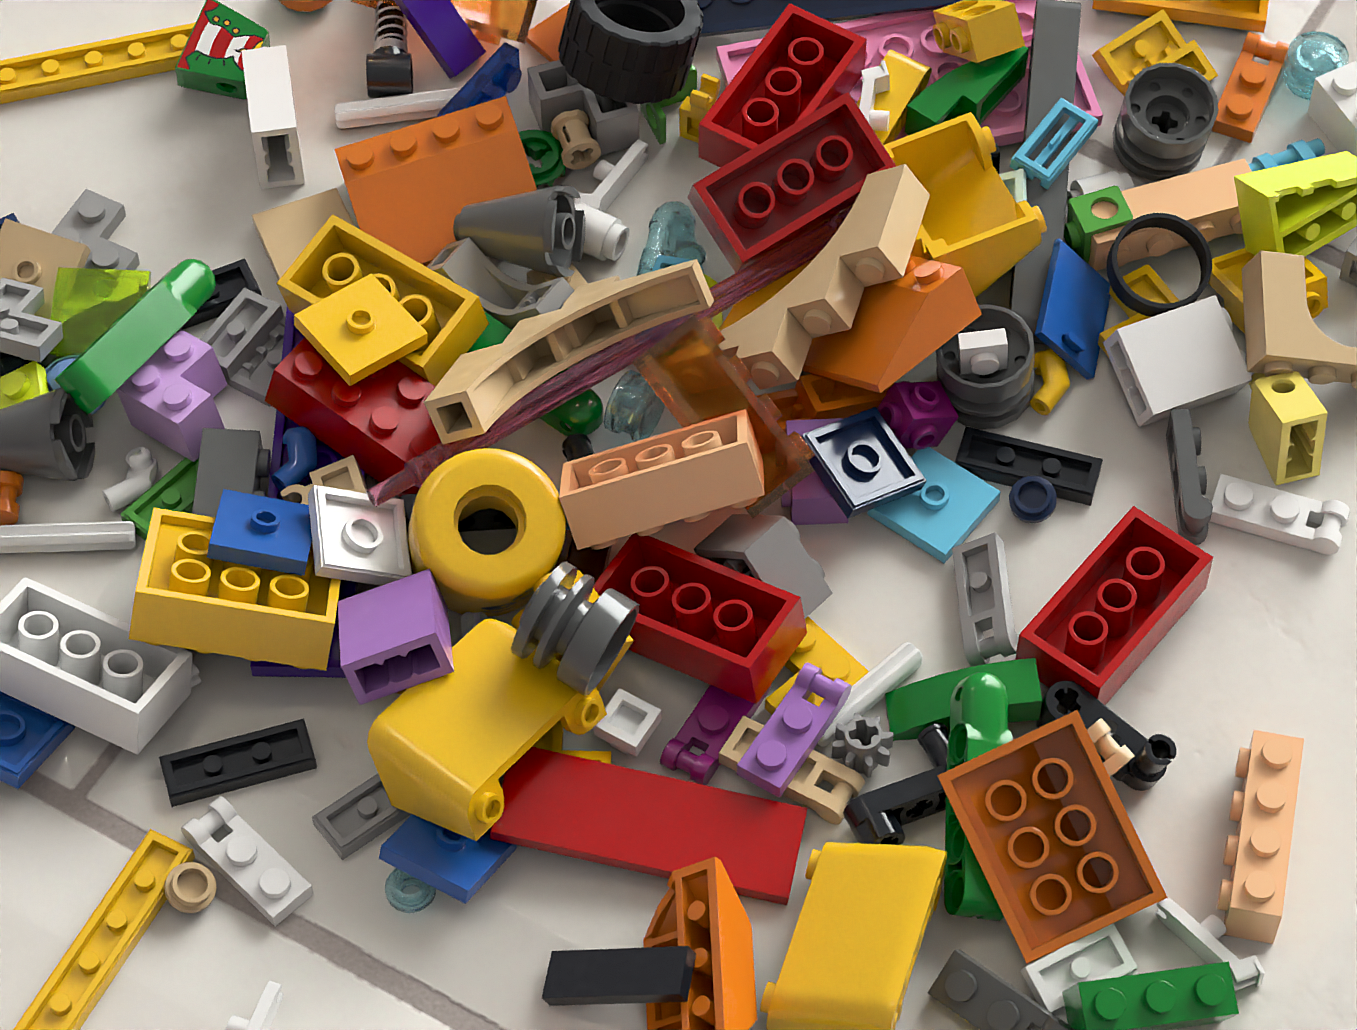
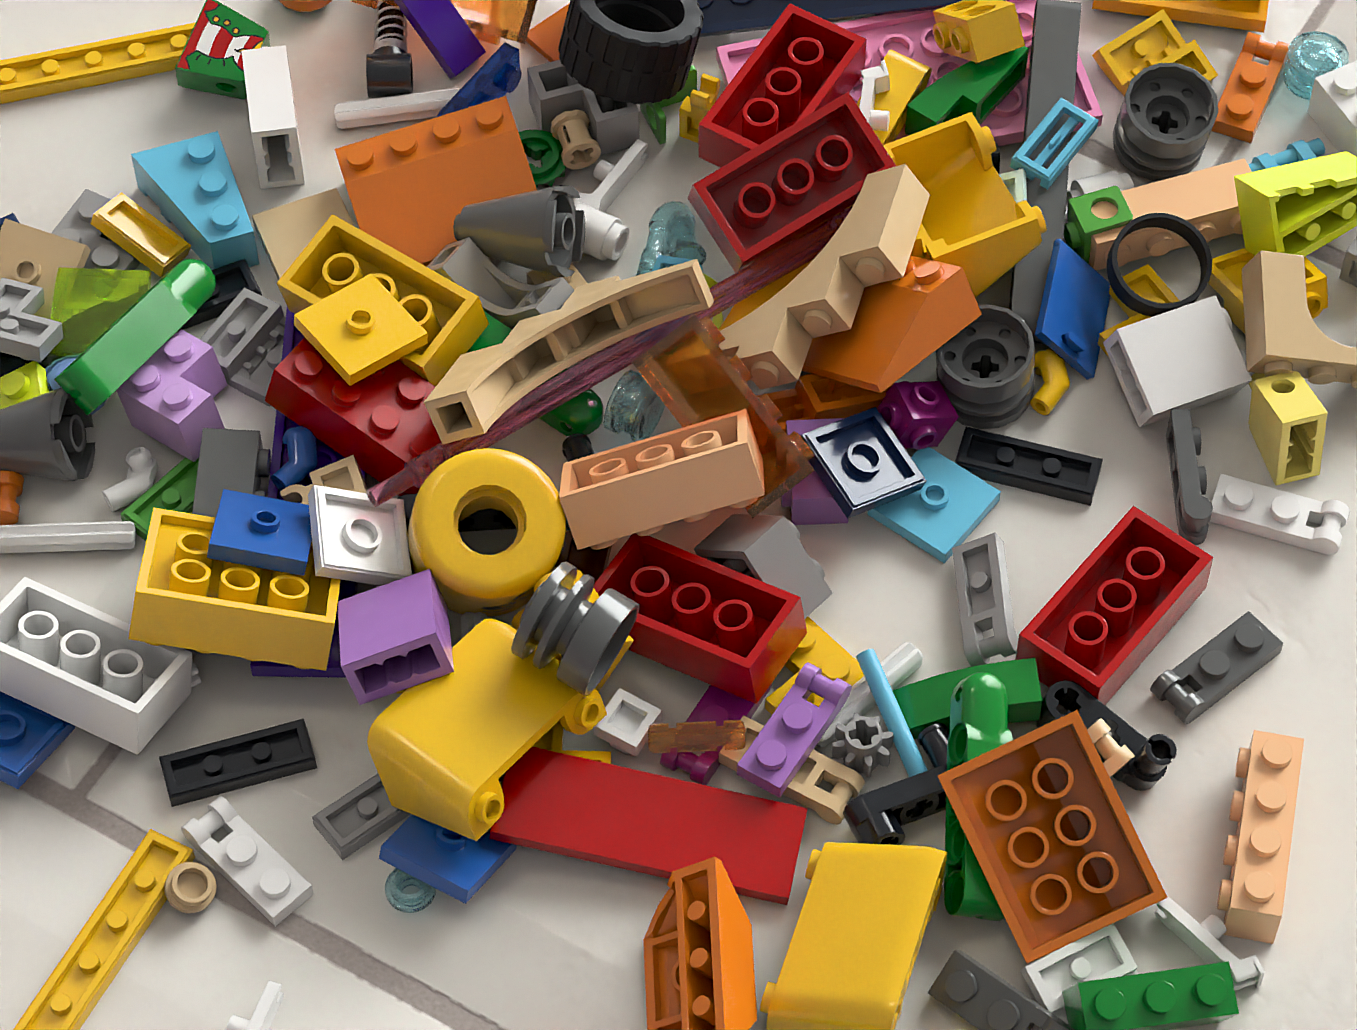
(140, 234): none -> yellow tile
(200, 197): none -> medium azure wedge
(619, 976): black tile -> none
(696, 736): none -> clear orange axle
(891, 712): none -> medium azure bar
(983, 351): white plate -> none
(1032, 499): dark blue plate -> none
(1217, 667): none -> dark grey plate

